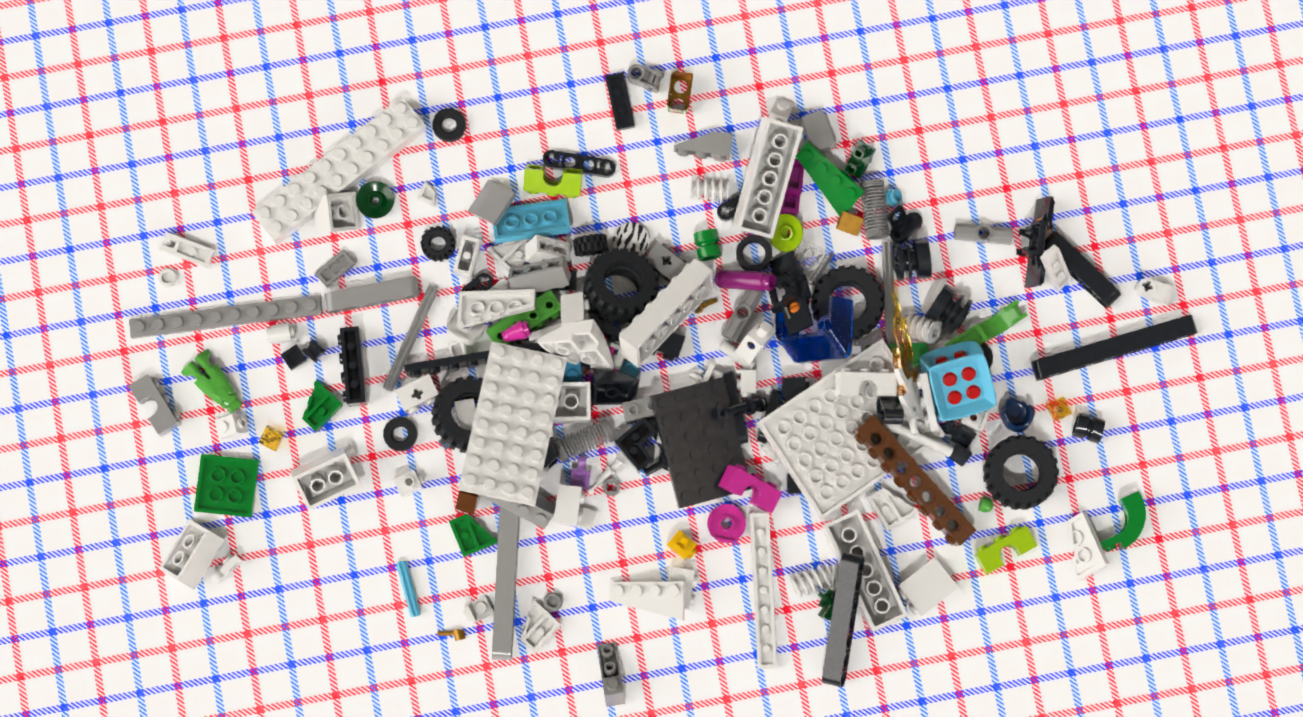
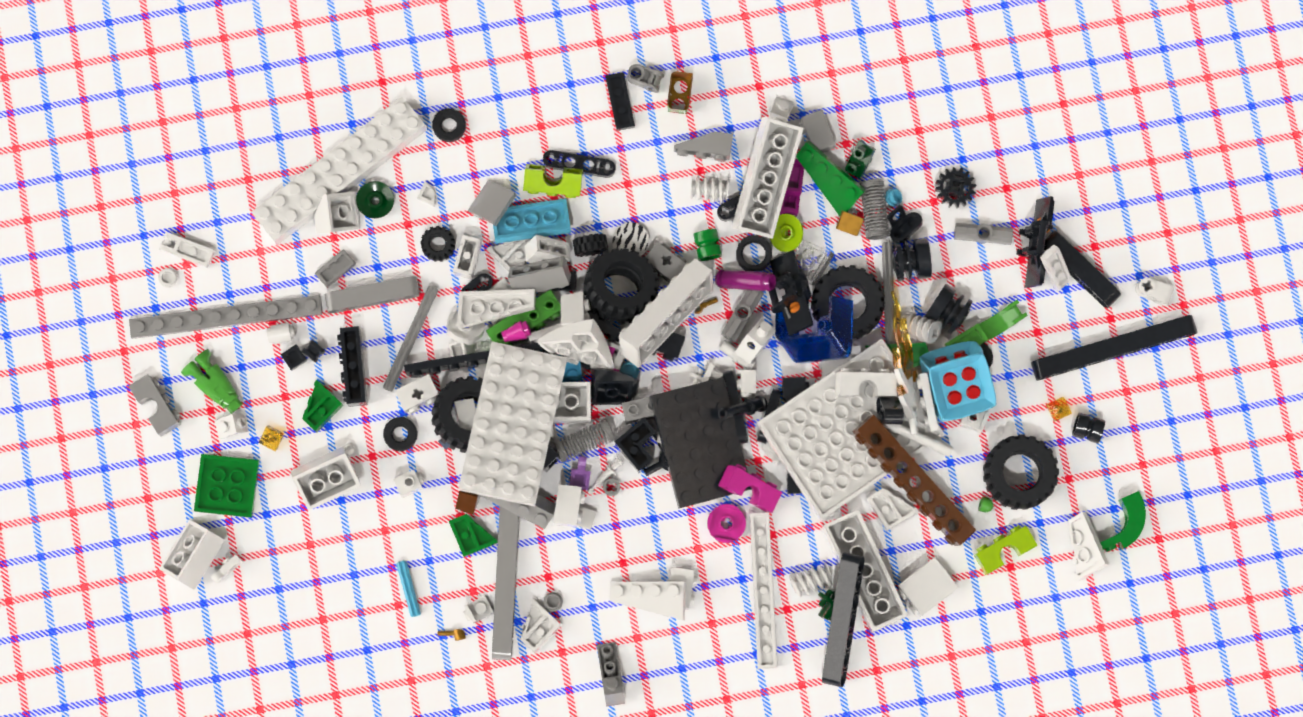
(682, 545): yellow brick -> none
(959, 195): none -> black gear
(960, 434): black plate -> none
(960, 454): black slope -> none
(1016, 415): dark blue hair -> none

